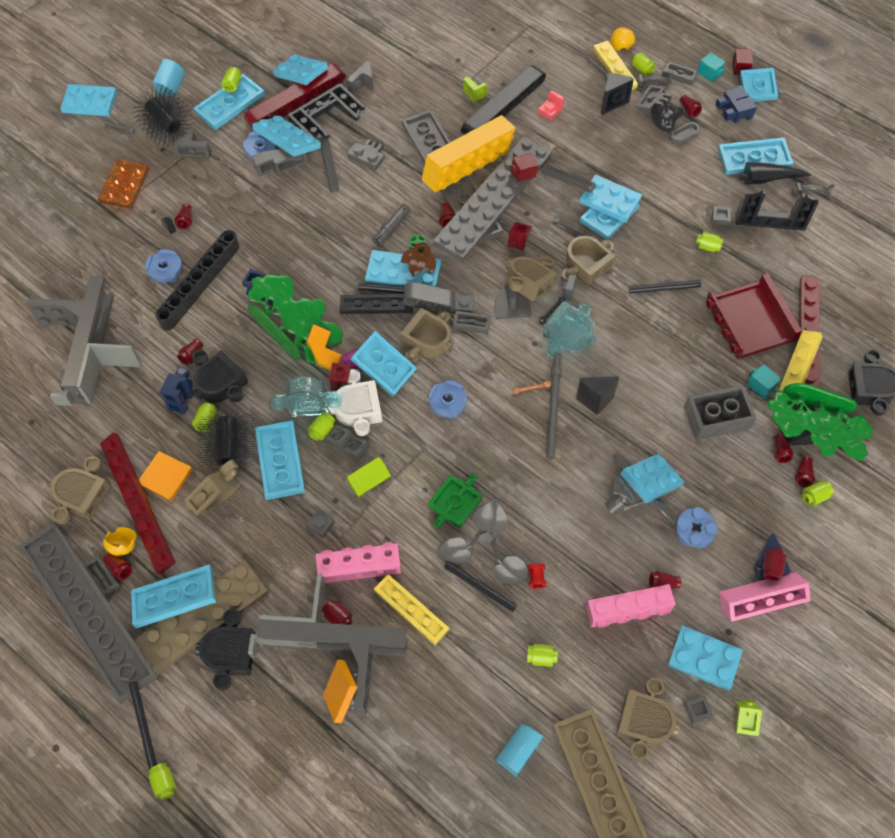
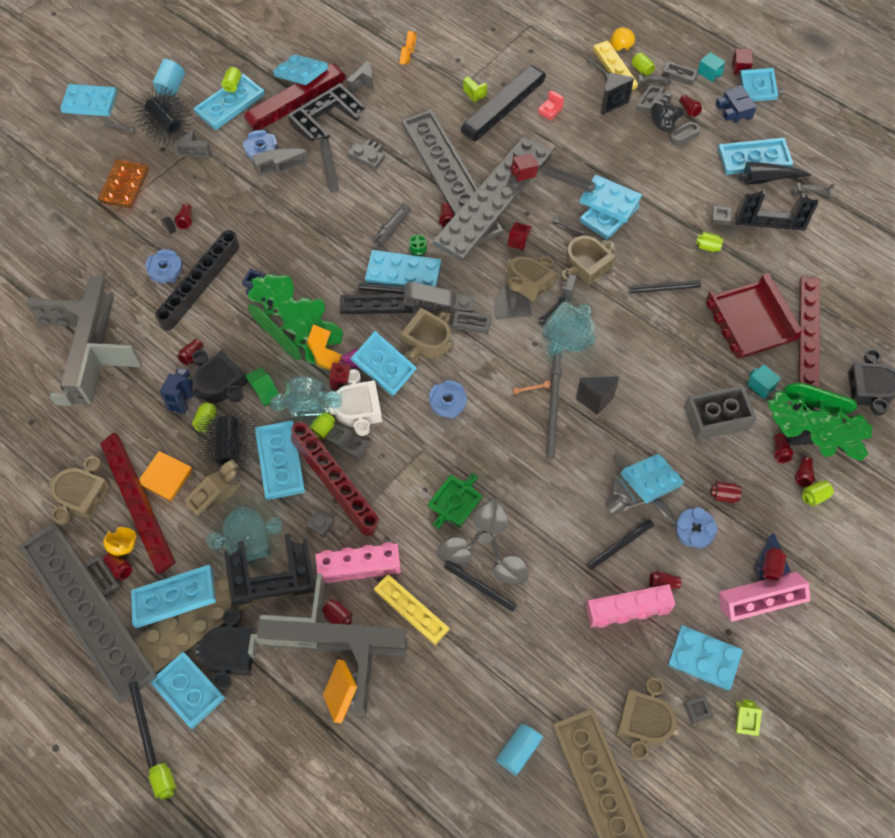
(187, 690): none -> medium azure plate
(246, 526): none -> clear light blue piece
(246, 589): none -> black wedge
(262, 386): none -> green slope
(286, 136): medium azure plate -> none
(335, 487): none -> dark red beam
(368, 477): lime slope -> none
(409, 48): none -> light orange tile
(419, 261): reddish brown plate -> none
(467, 154): yellow brick -> none
(537, 576): red bush -> none
(542, 655): lime brick -> none
(620, 544): none -> black bar
(726, 492): none -> dark red brick
(802, 358): light yellow plate -> none

